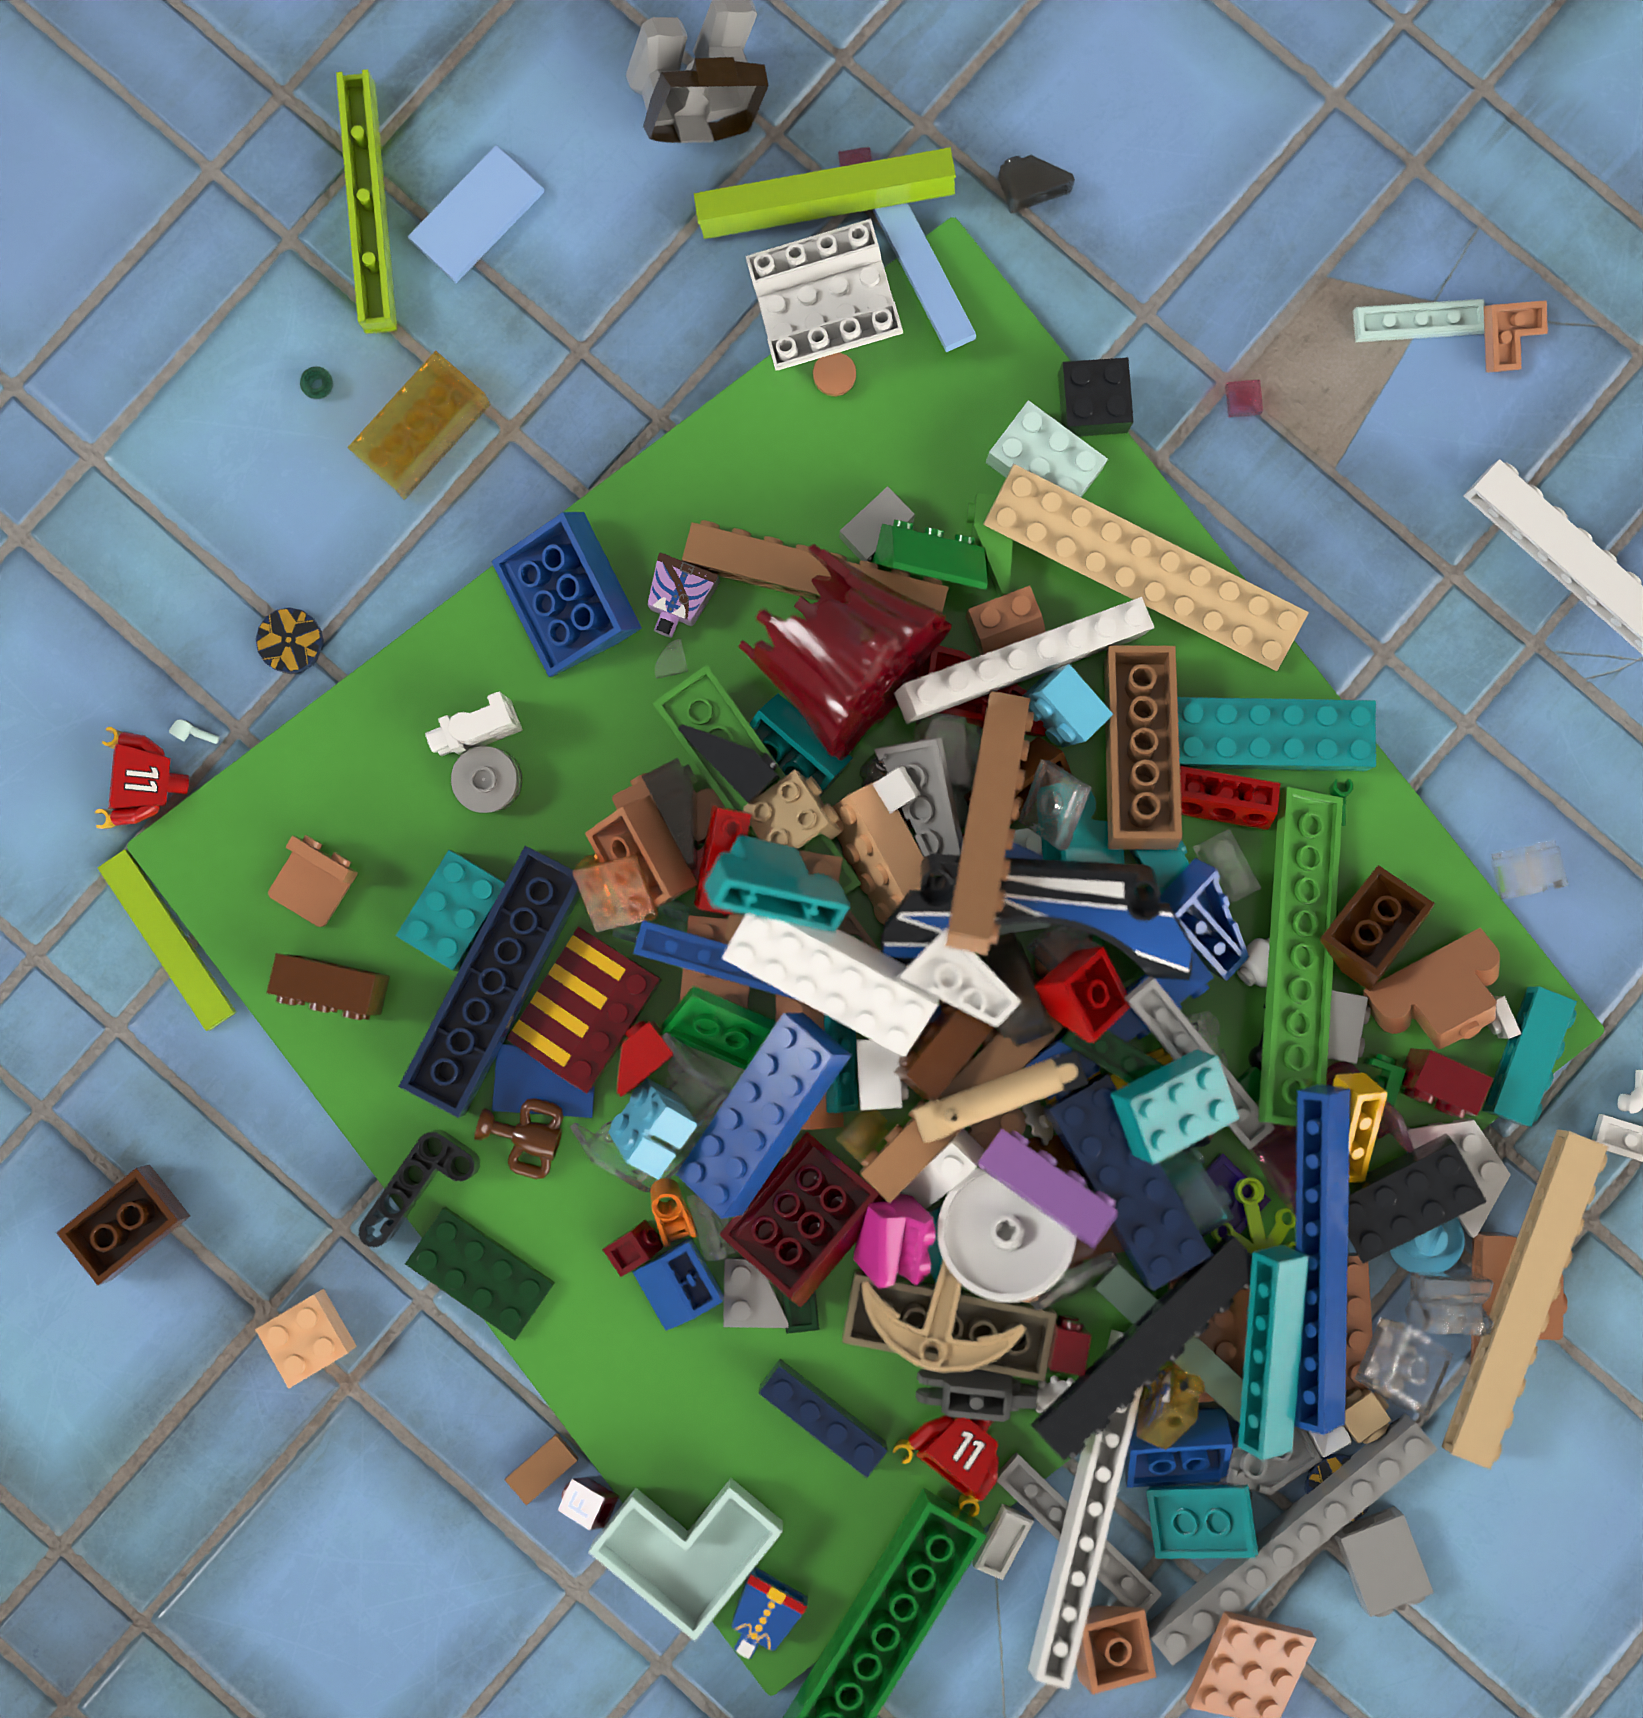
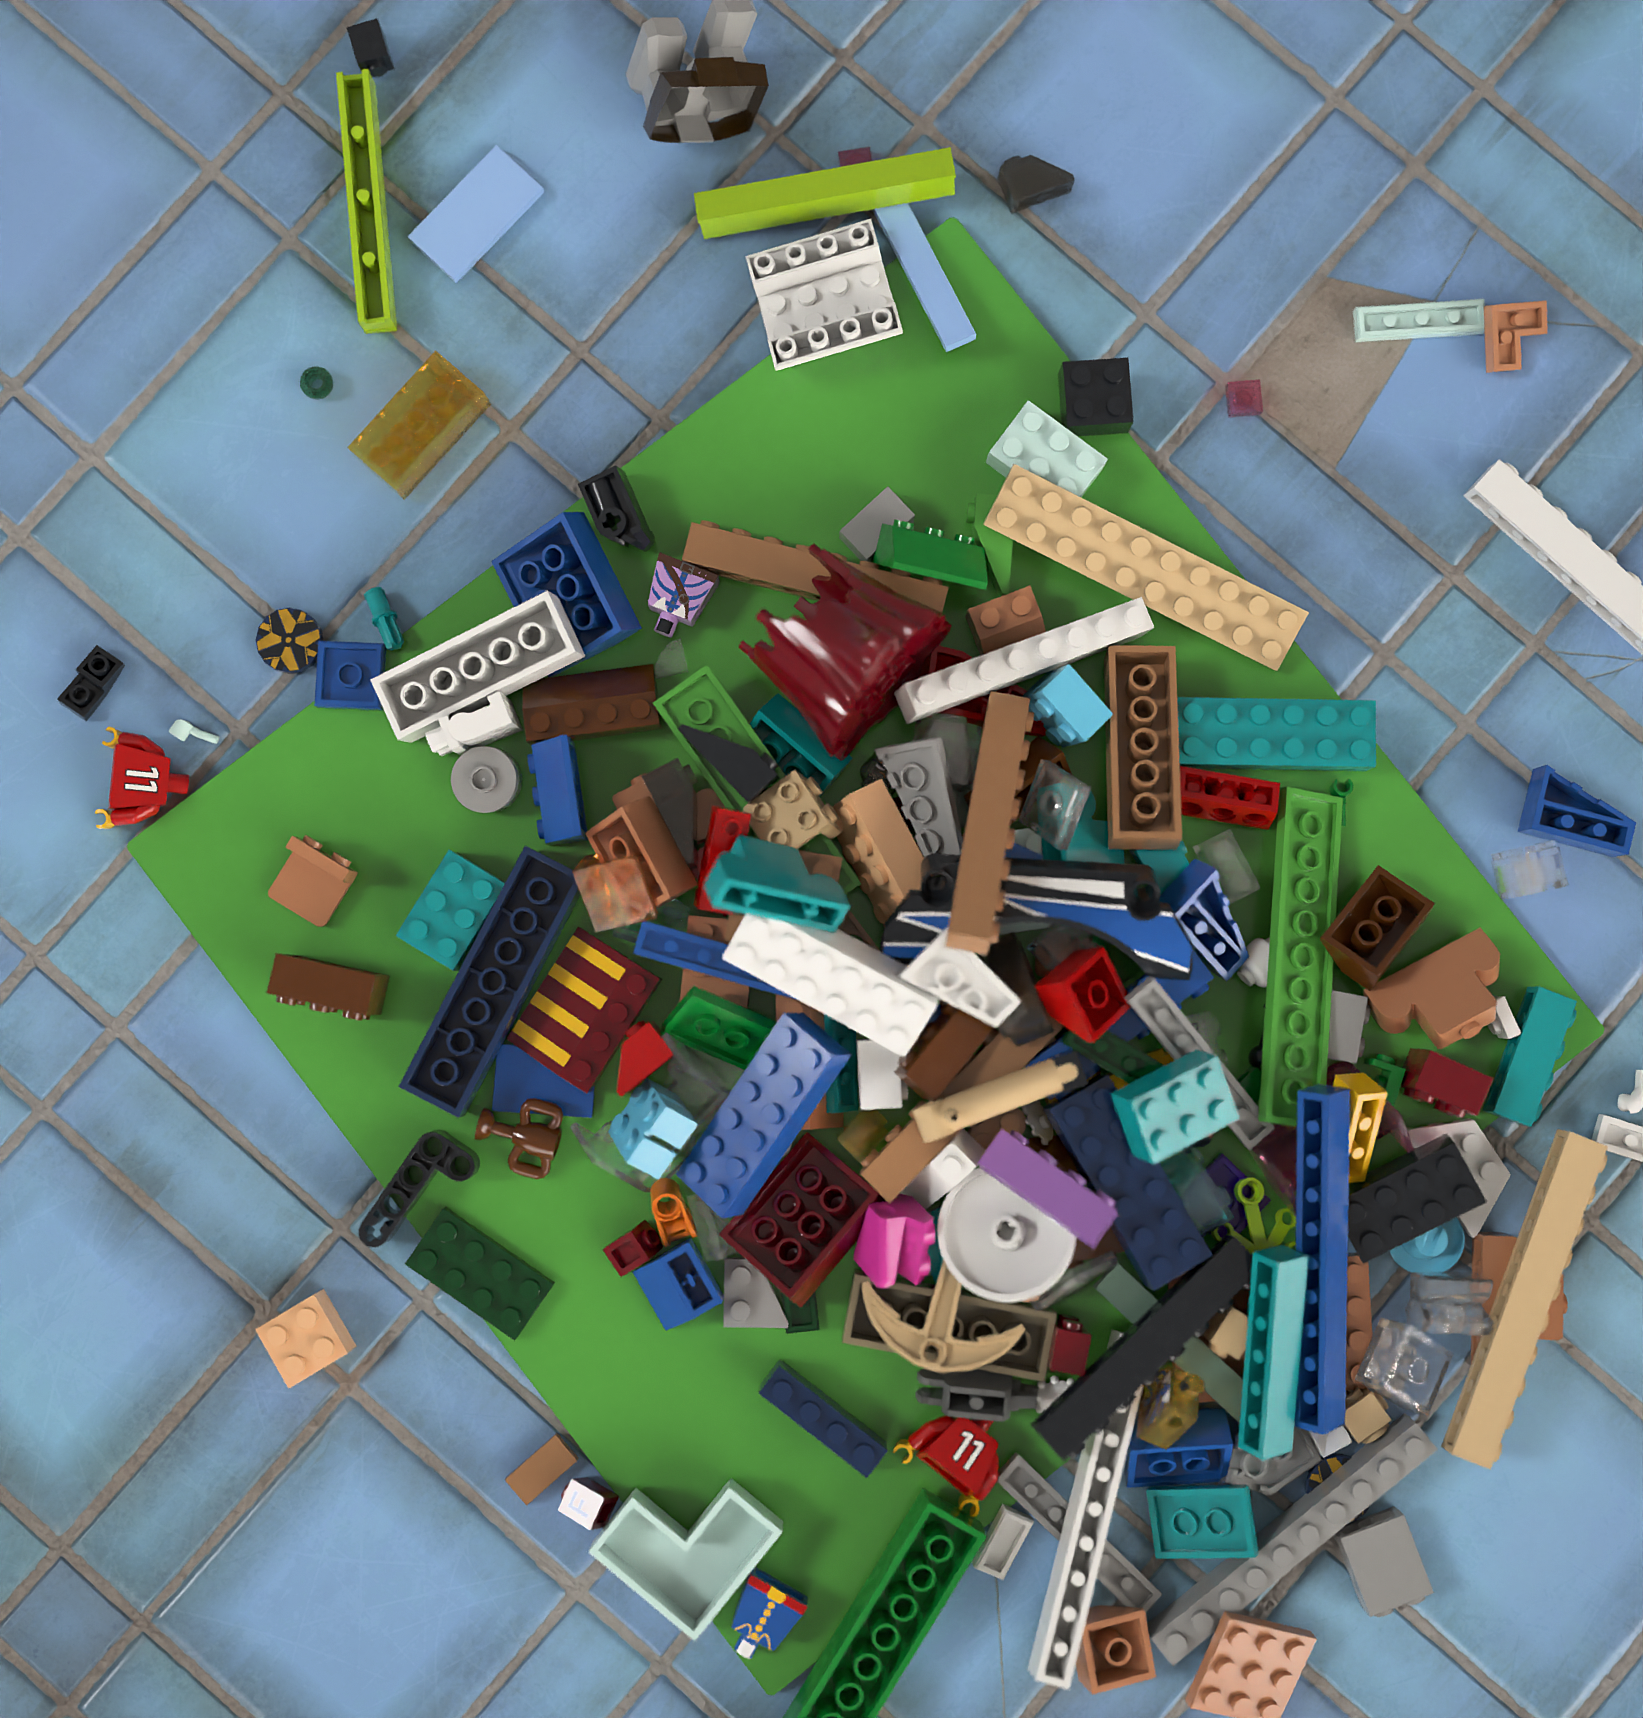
(92, 684): none -> black slope
(123, 1224): reddish brown brick -> none
(167, 940): lime tile -> none
(346, 674): none -> blue tile
(370, 47): none -> black brick
(384, 618): none -> teal axle
(482, 661): none -> white brick
(558, 791): none -> blue slope
(591, 704): none -> reddish brown slope
(612, 497): none -> black piece
(834, 374): nougat piece -> none
(896, 789): white tile -> none
(1228, 1333): none -> tan brick
(1573, 817): none -> blue wedge

